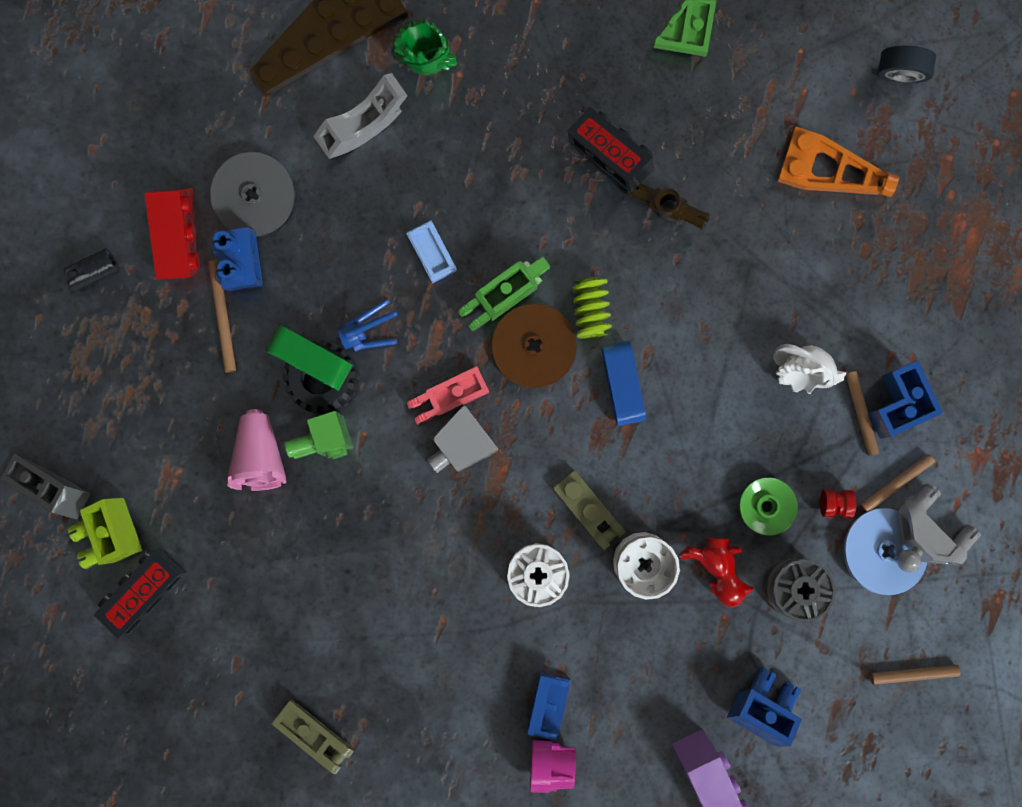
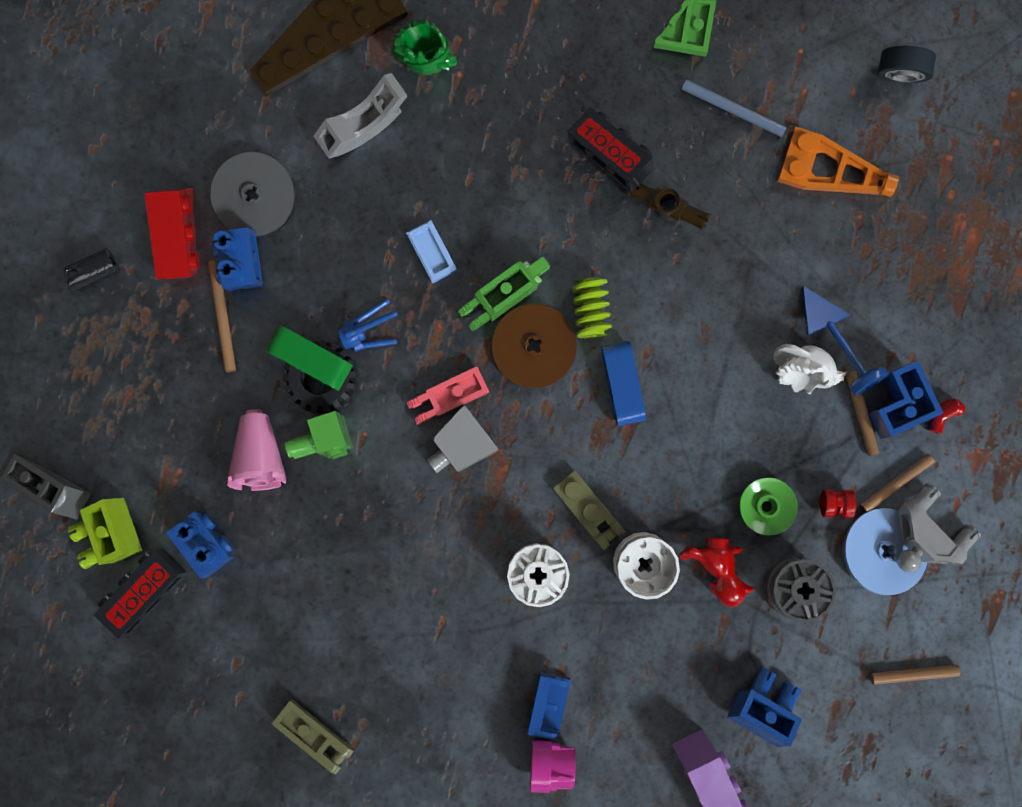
(201, 543): none -> blue brick
(734, 108): none -> sand blue bar
(822, 314): none -> blue piece
(950, 409): none -> red arm

